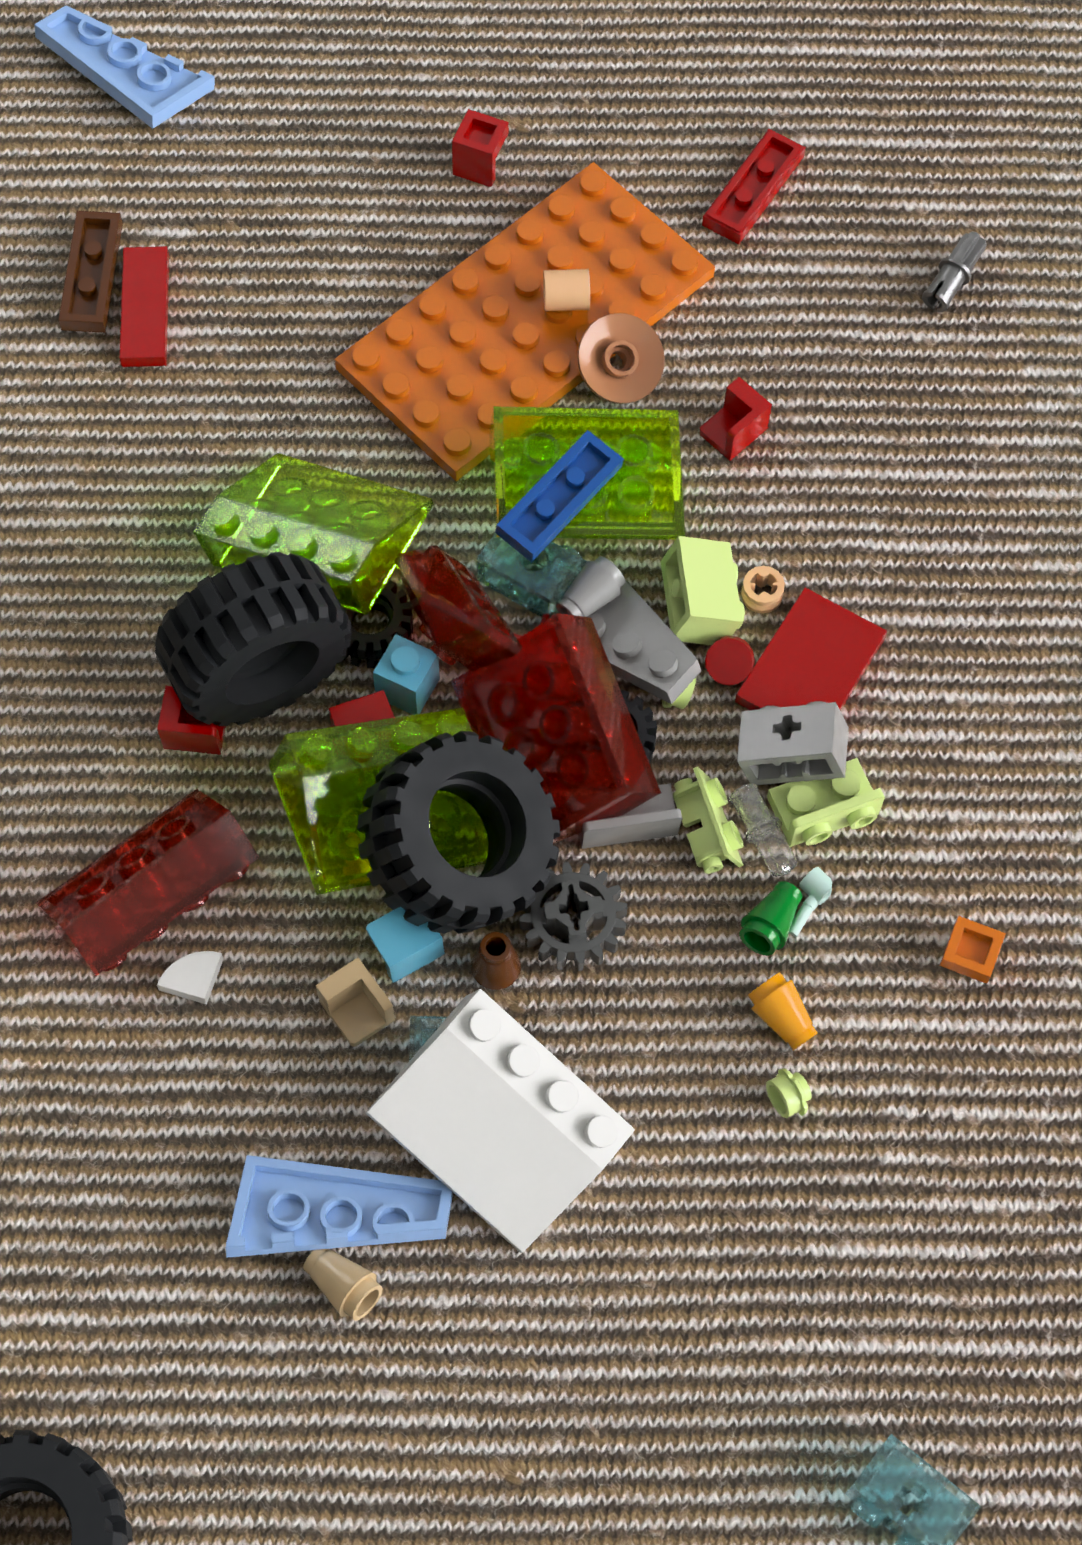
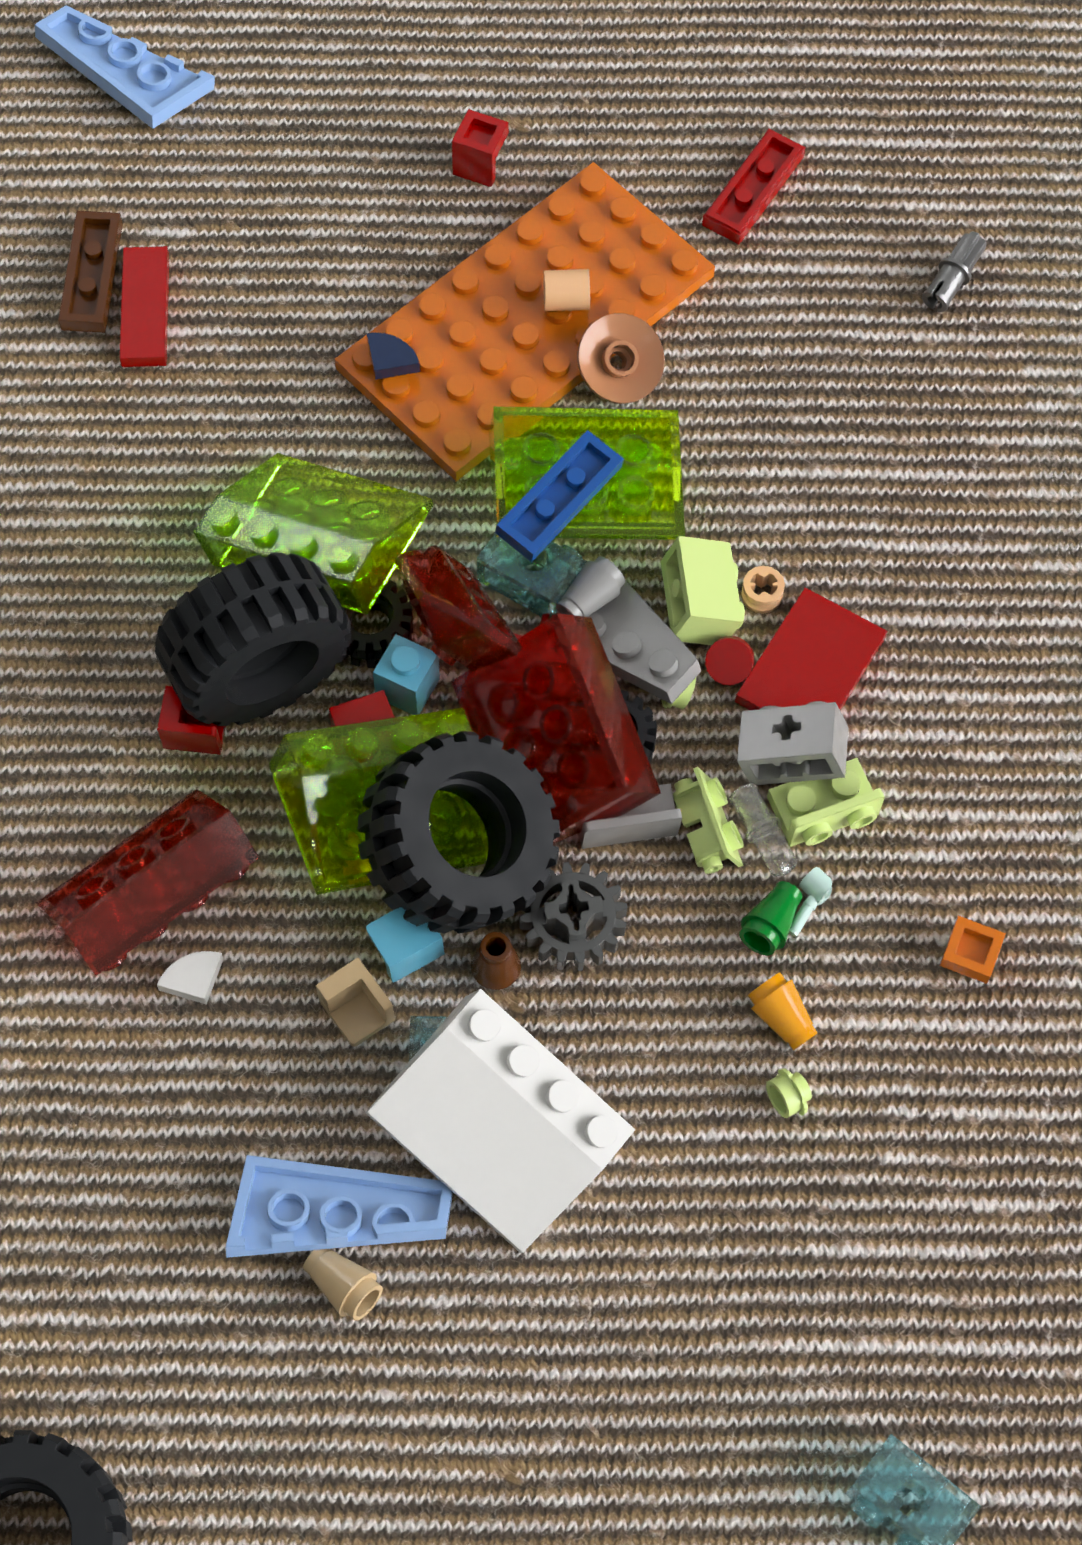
(391, 356): none -> dark blue tile
(739, 421): red panel -> none

